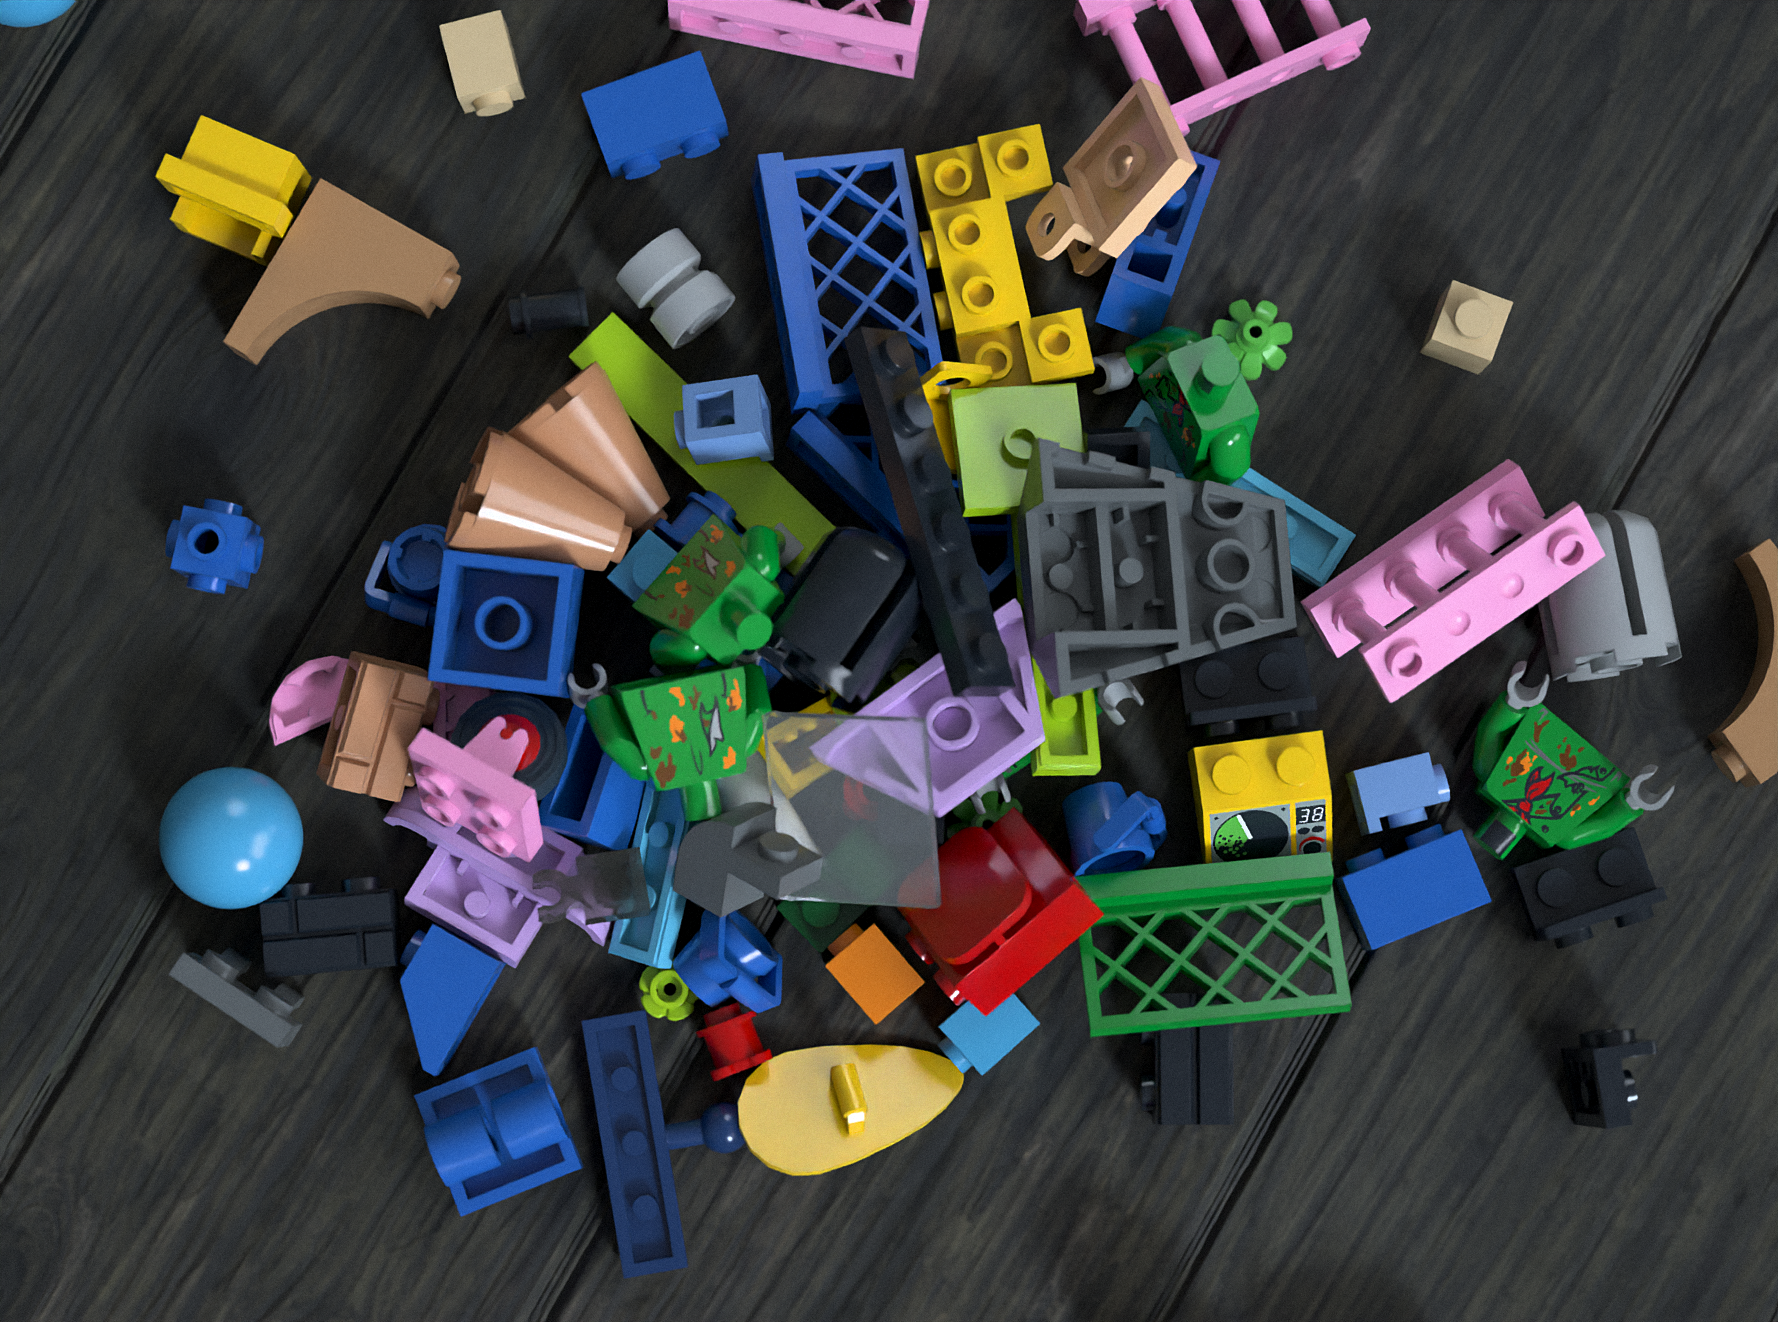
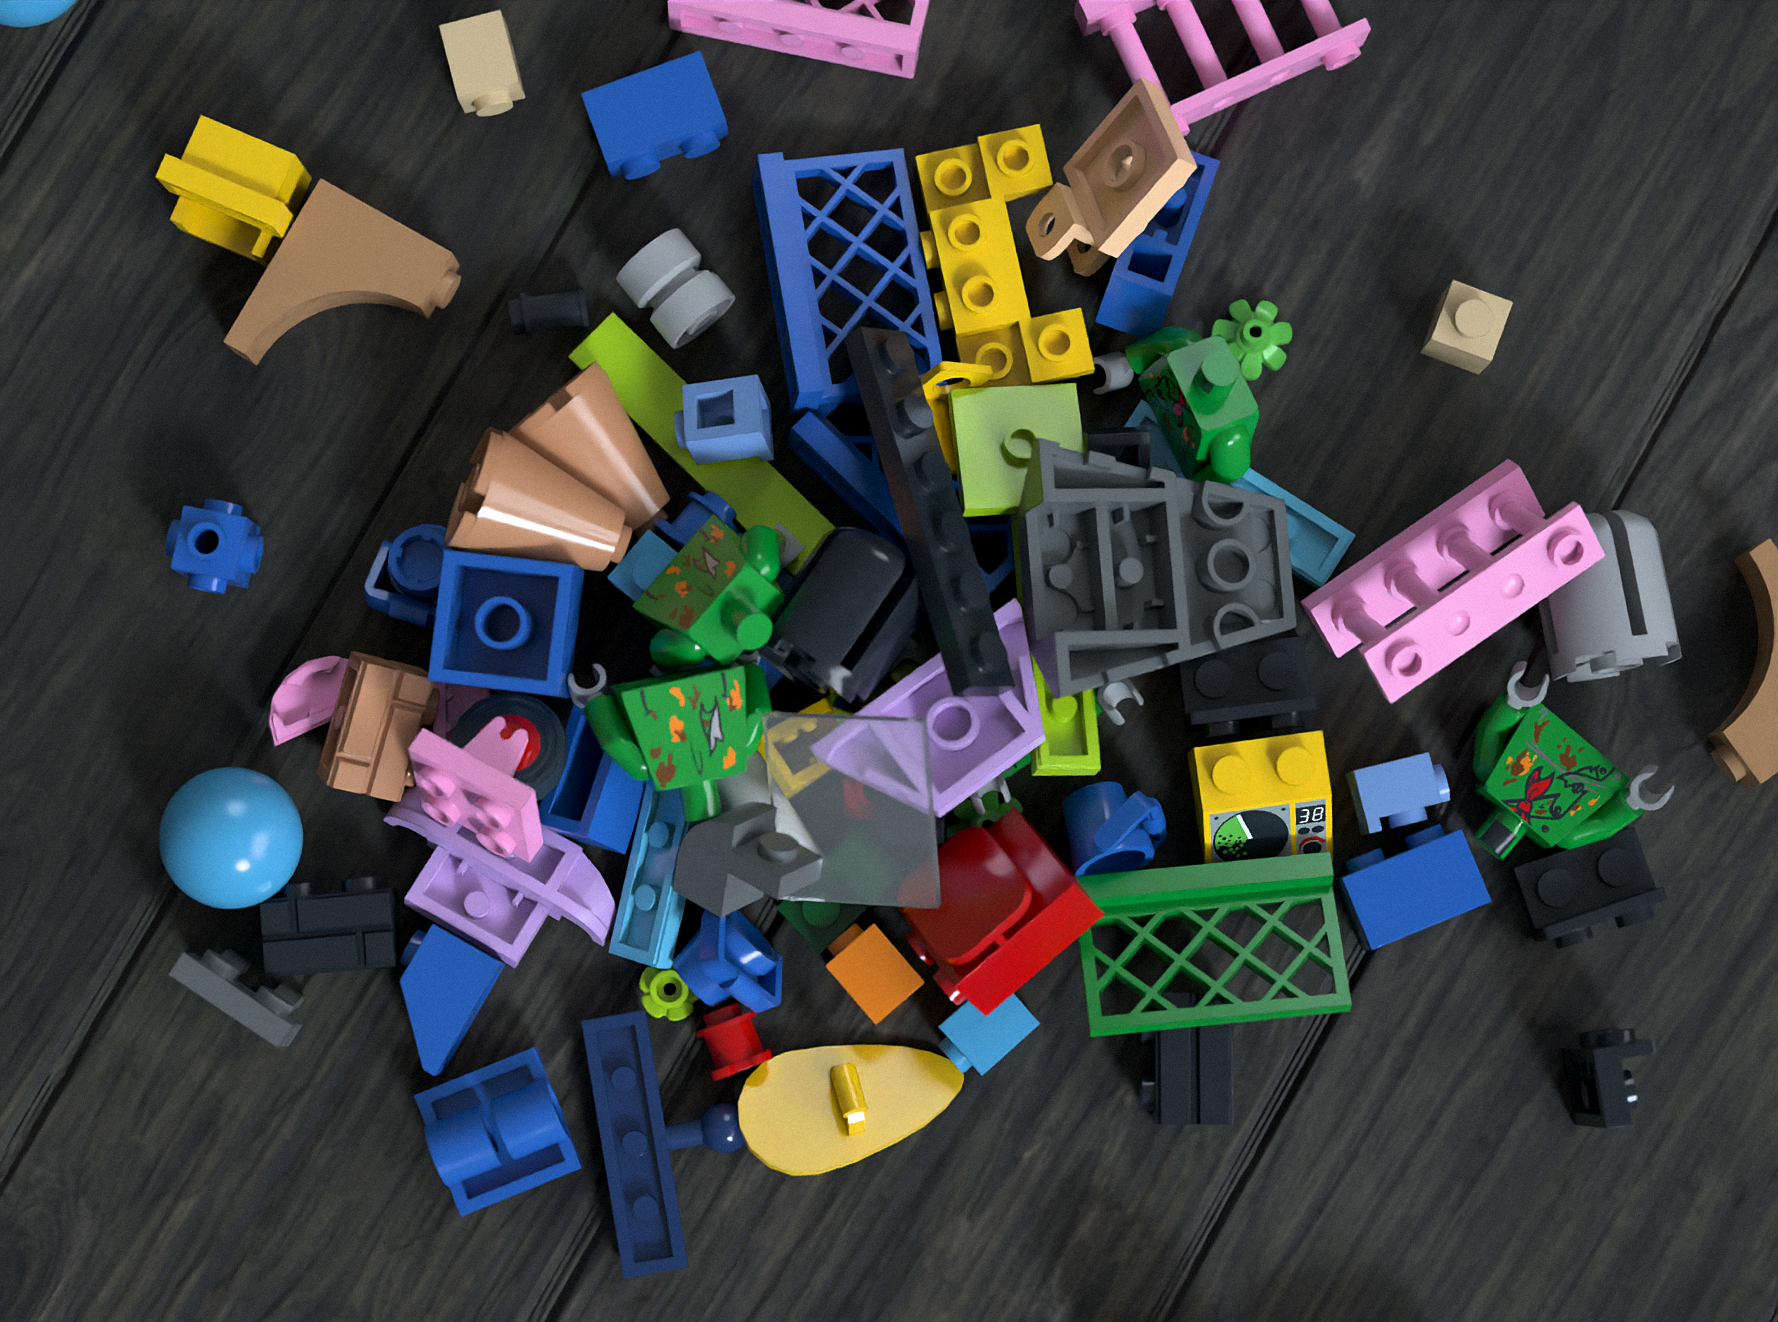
(605, 887): clear smoke plate -> none

